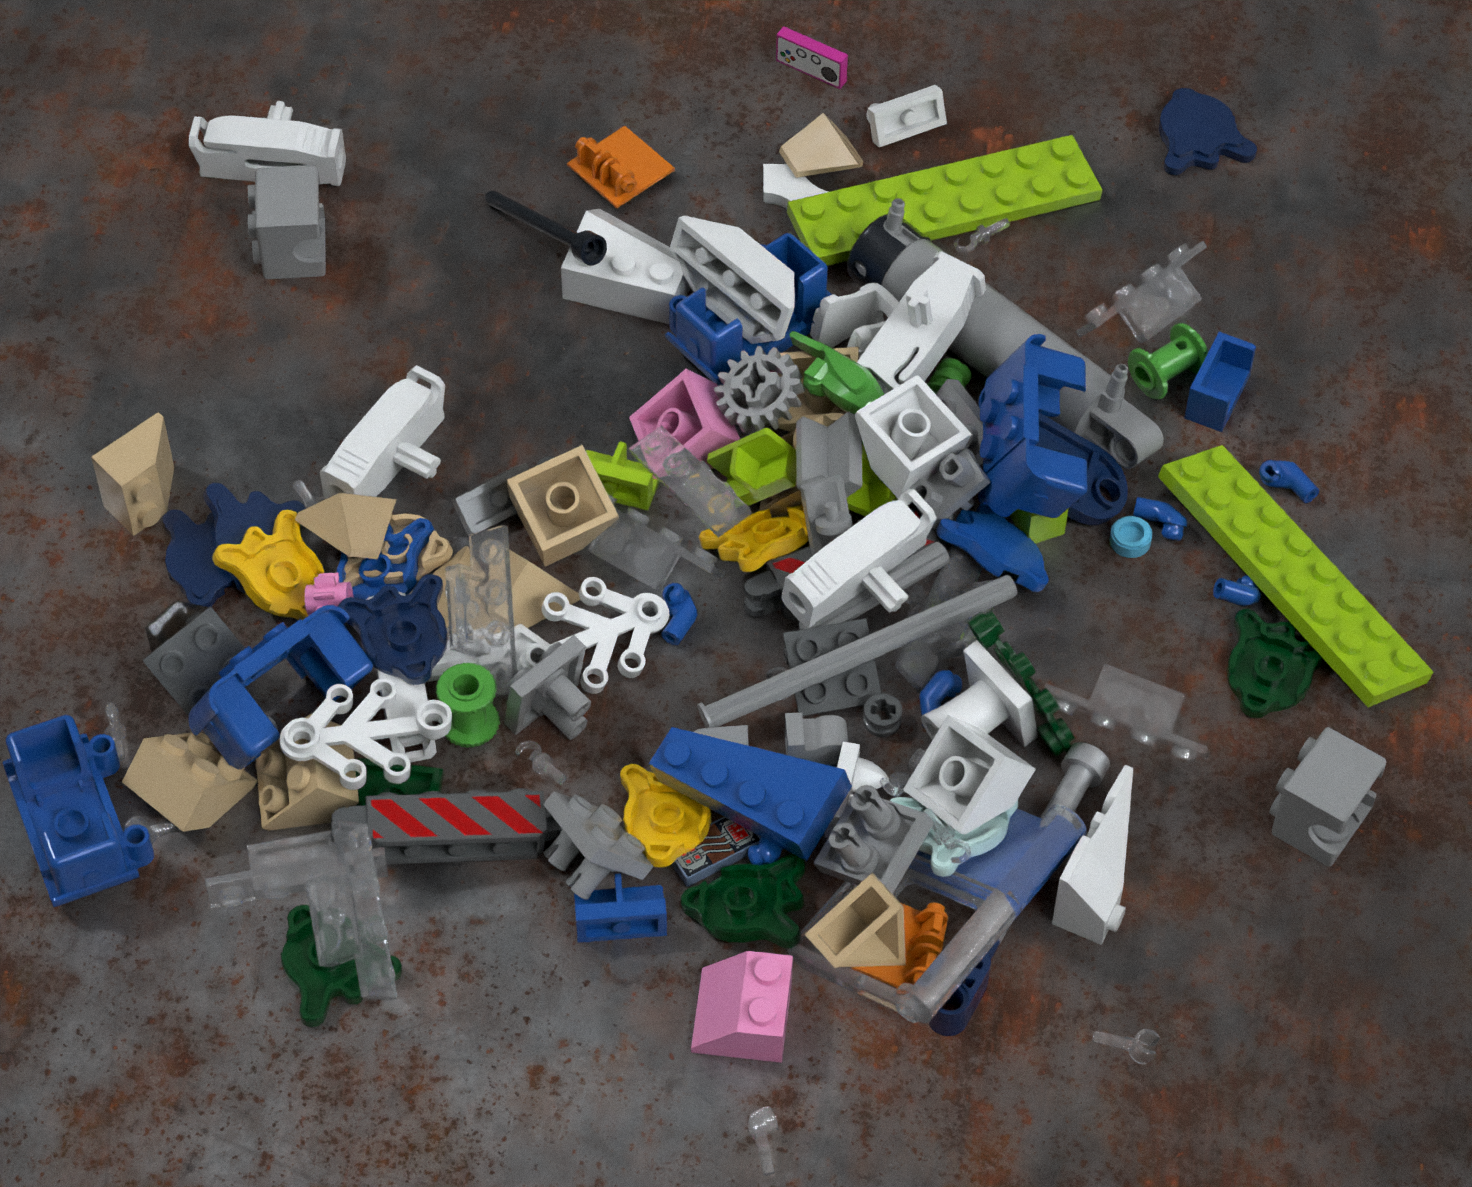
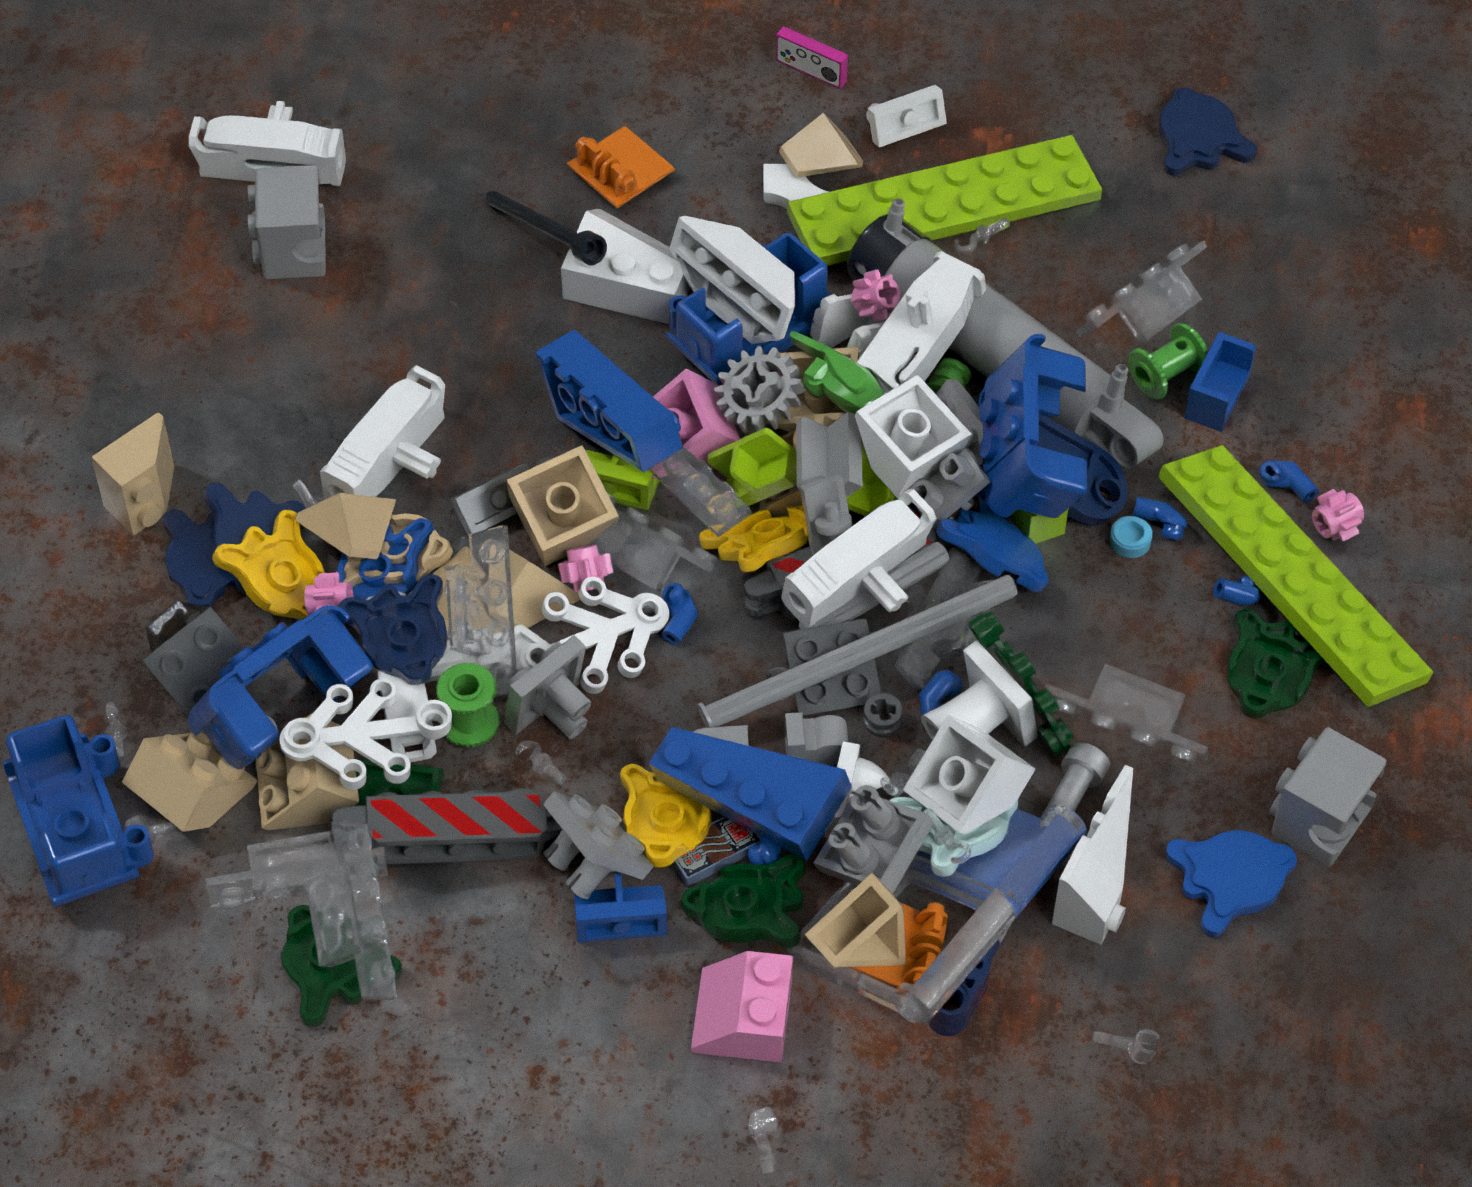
(584, 563): none -> bright pink gear
(606, 403): none -> blue wedge
(875, 295): none -> bright pink gear
(1233, 873): none -> blue tile
(1338, 515): none -> bright pink gear

